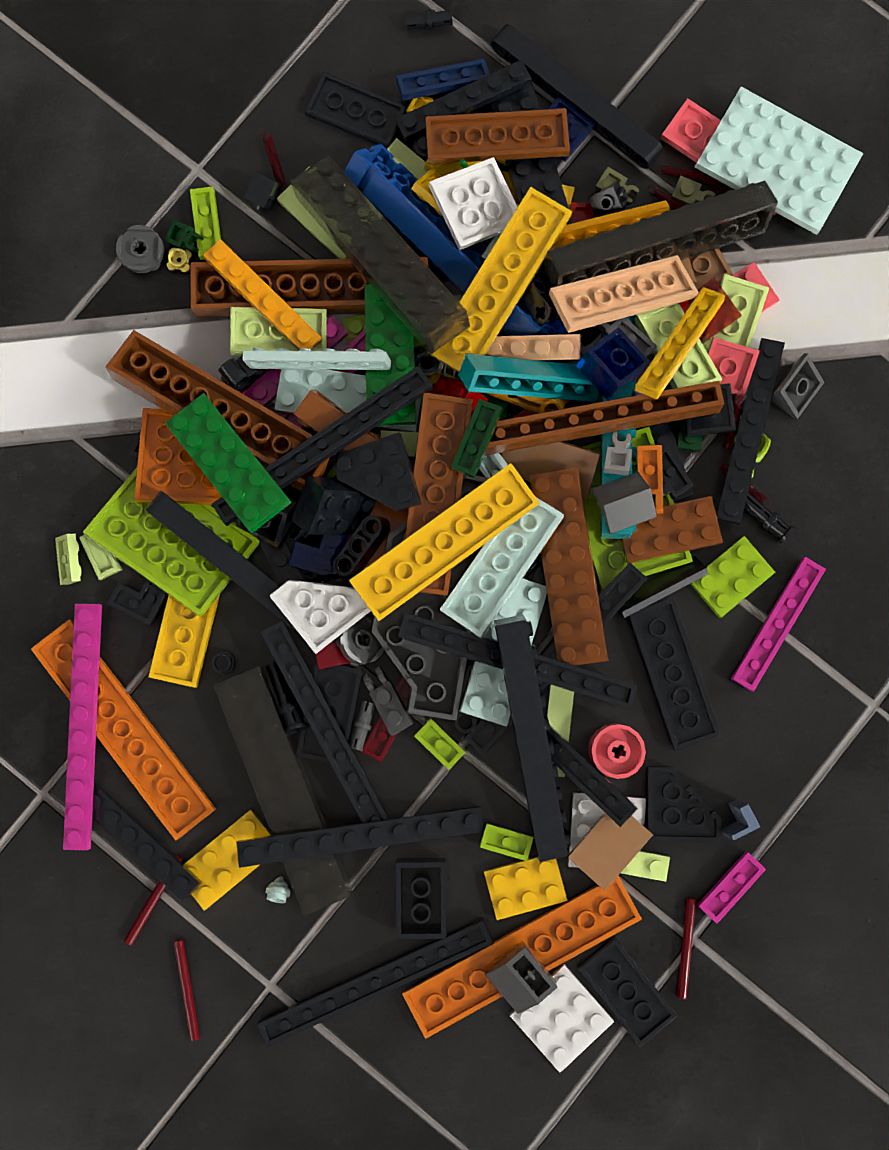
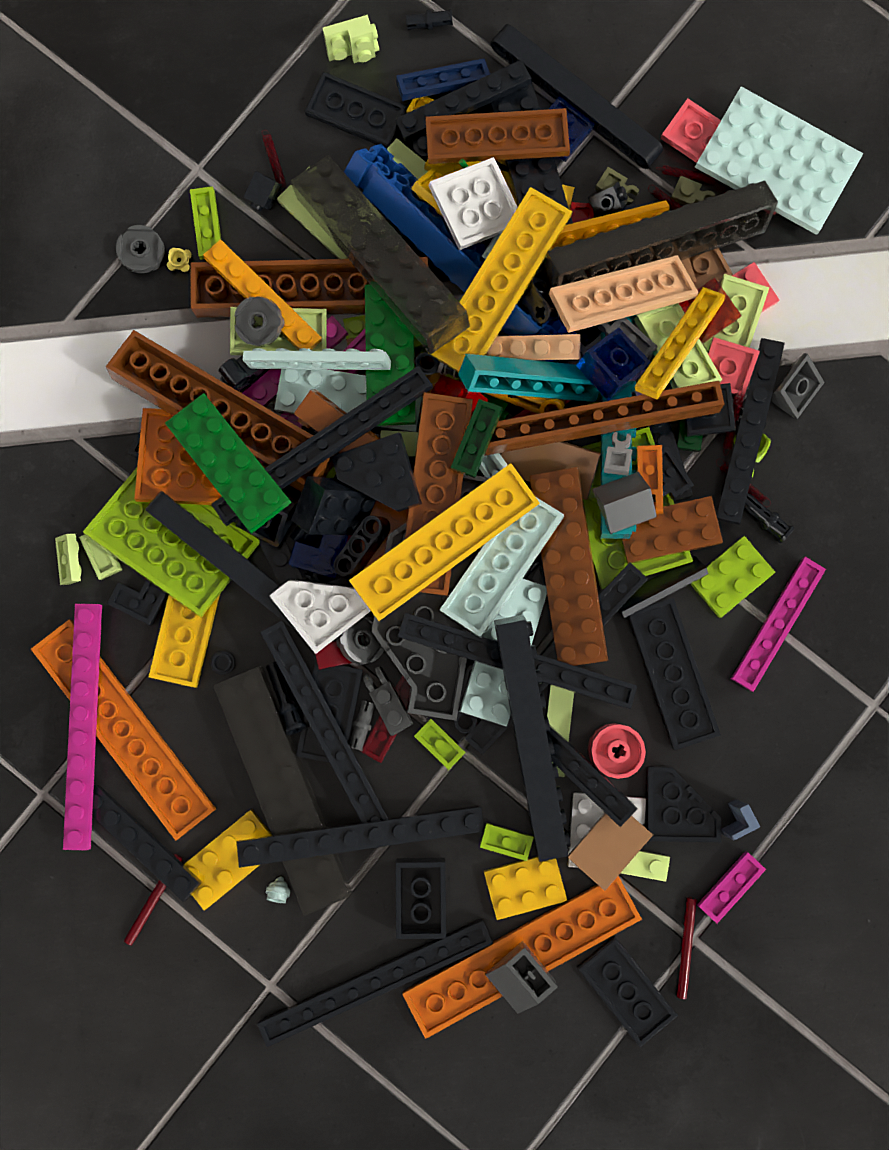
(182, 236): dark green plate -> none
(186, 990): dark red bar -> none
(245, 321): none -> dark grey plate
(352, 38): none -> yellowish green plate
(564, 1020): white plate -> none

